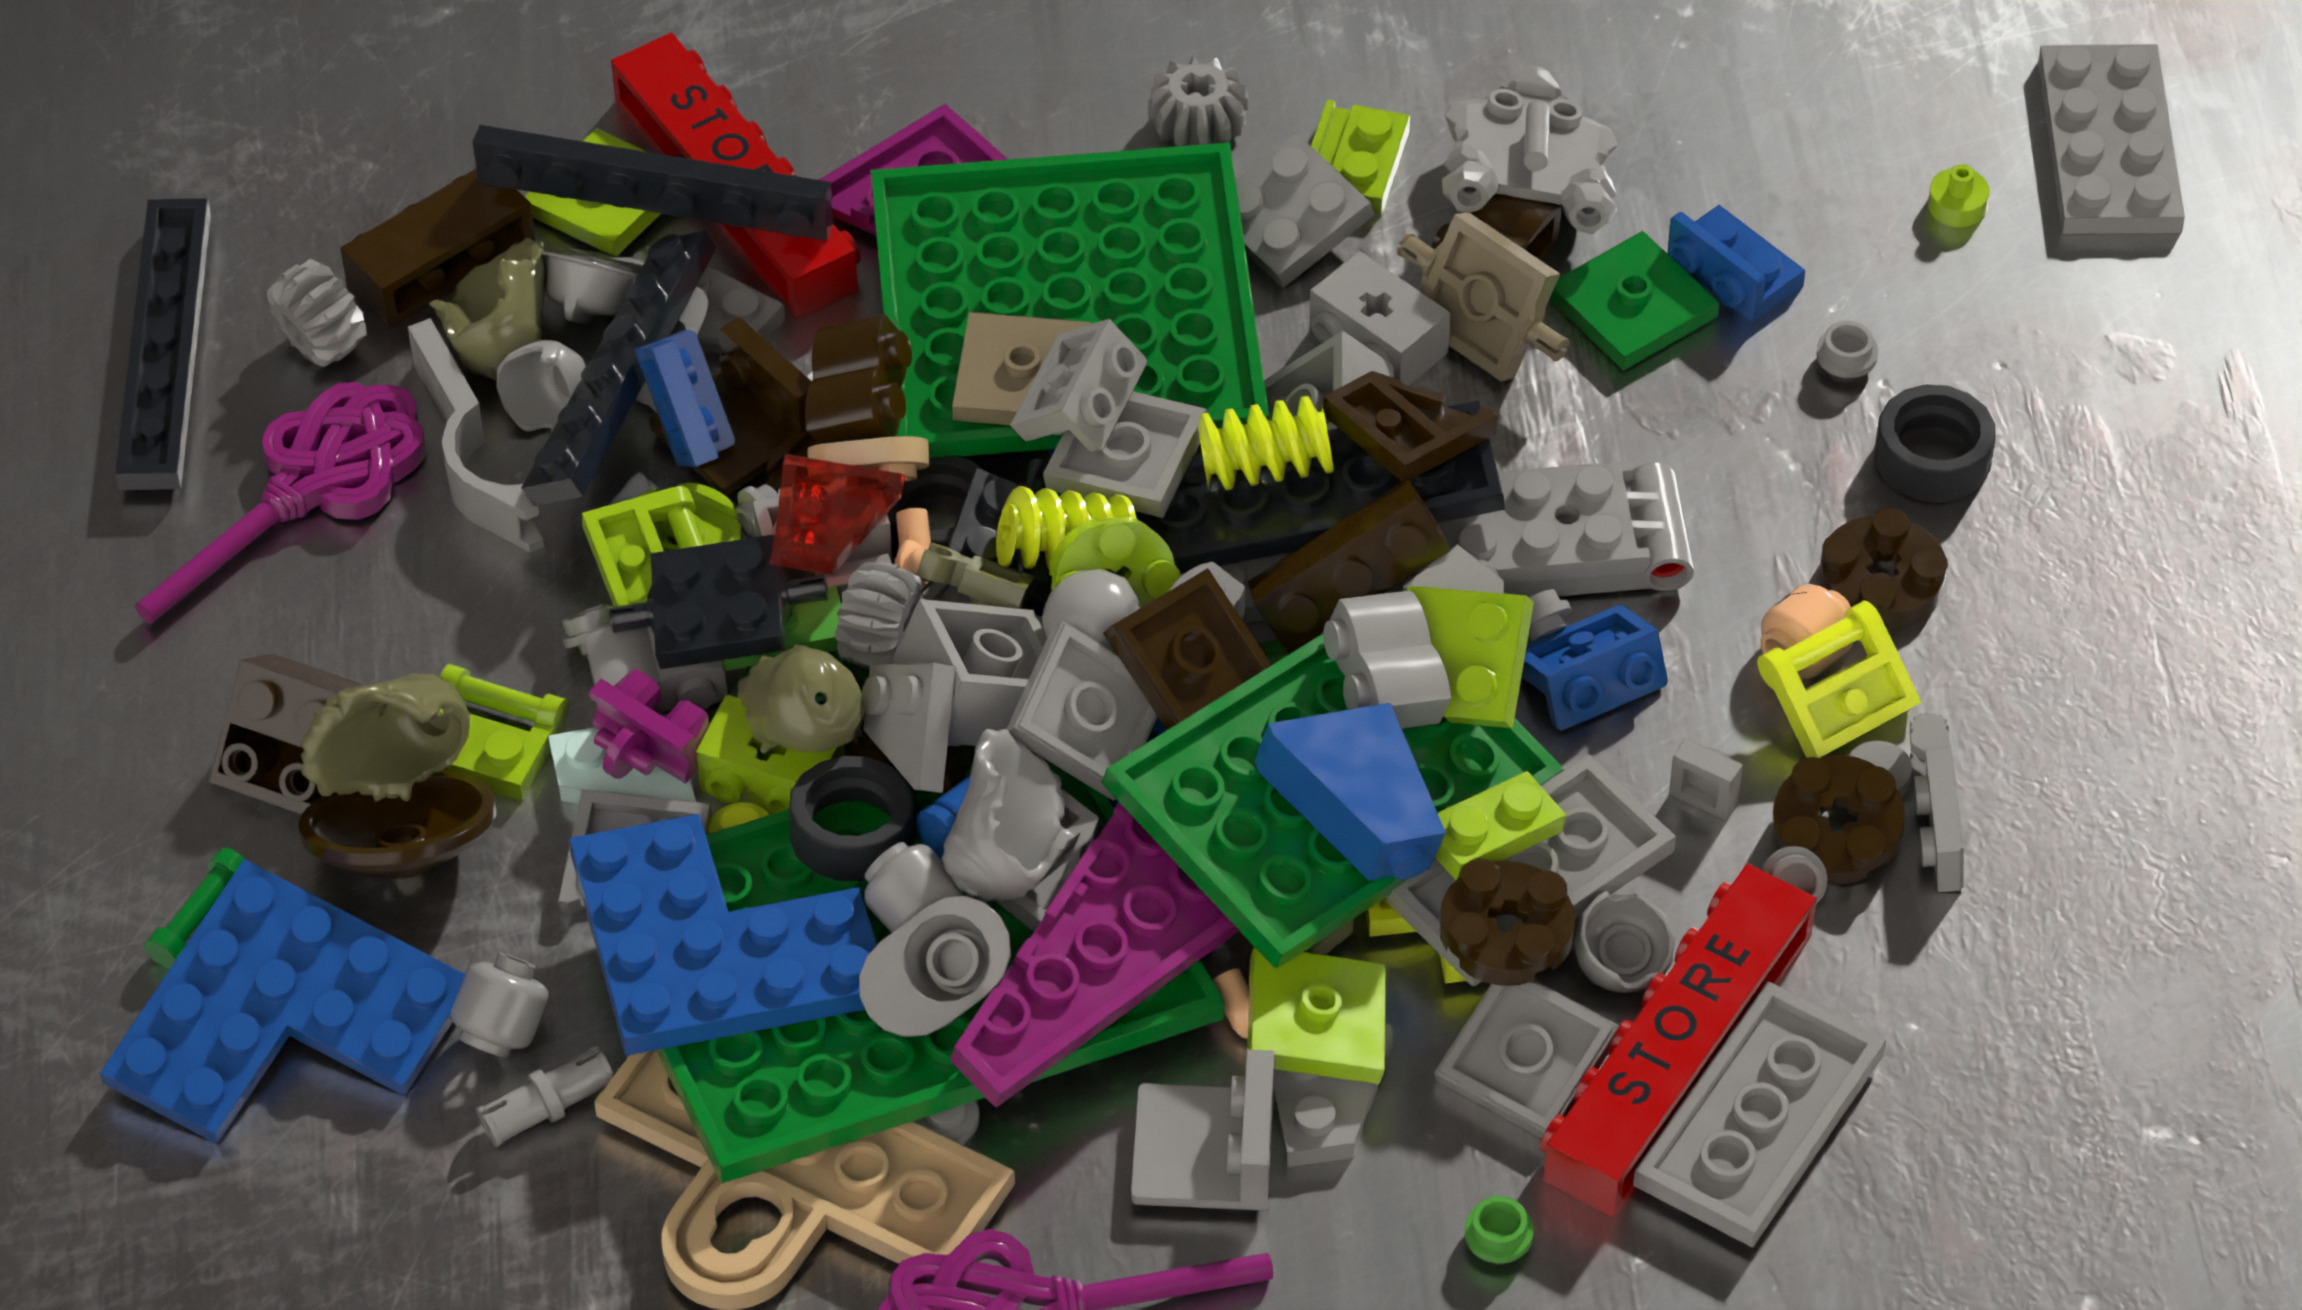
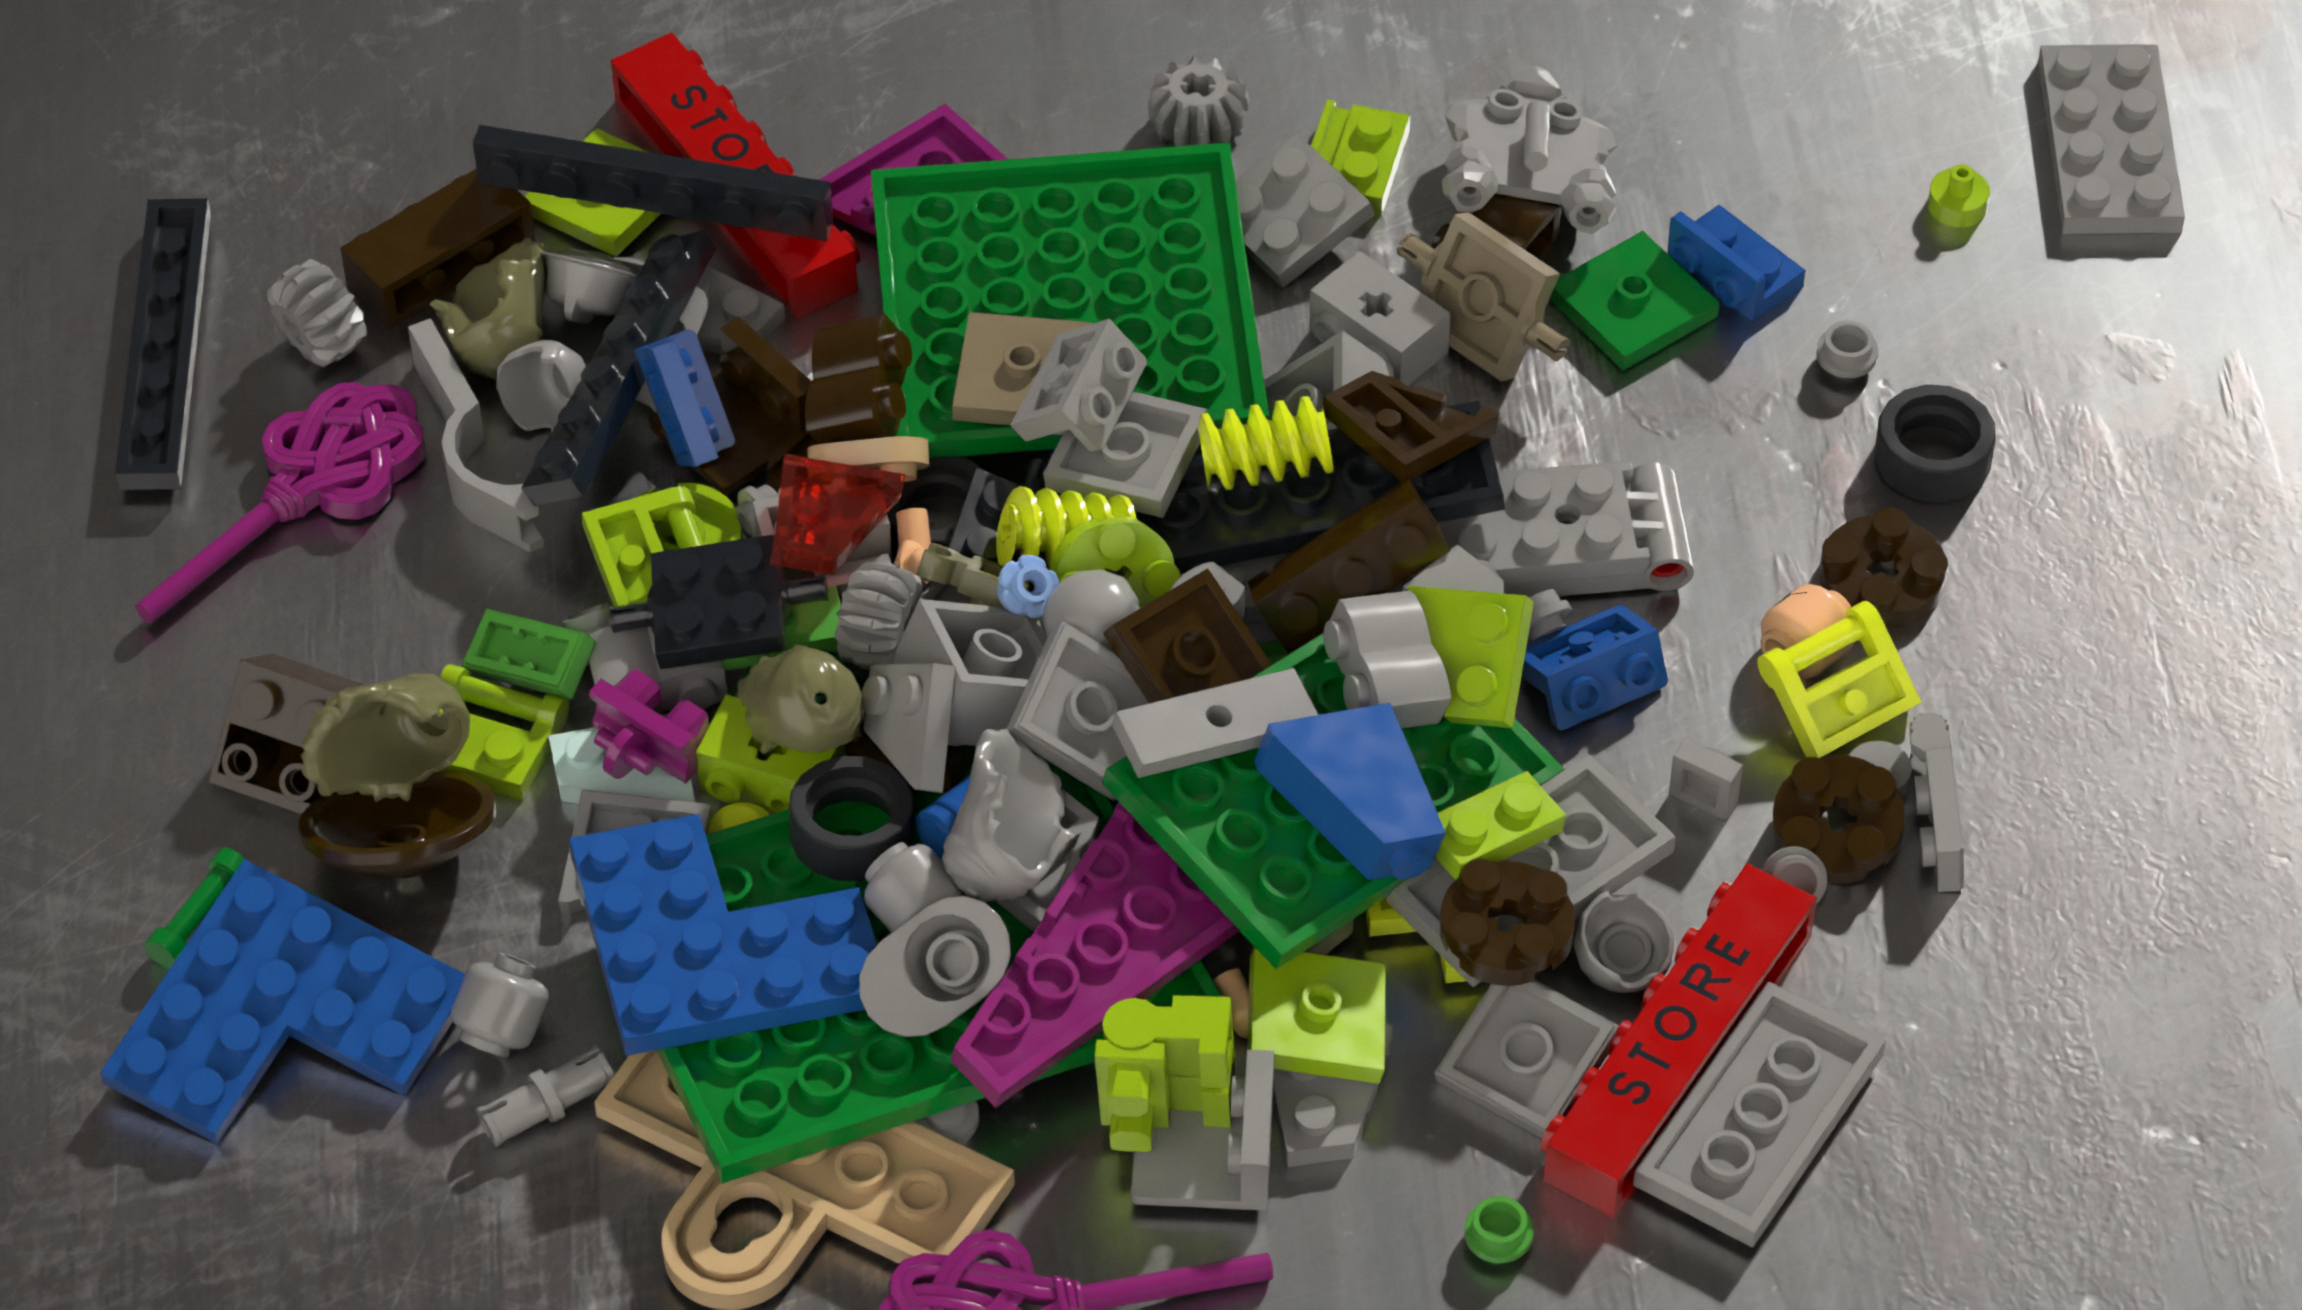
(529, 653): none -> bright green plate
(1012, 590): none -> light blue plate
(1164, 1062): none -> lime hips
(1209, 722): none -> light grey tile

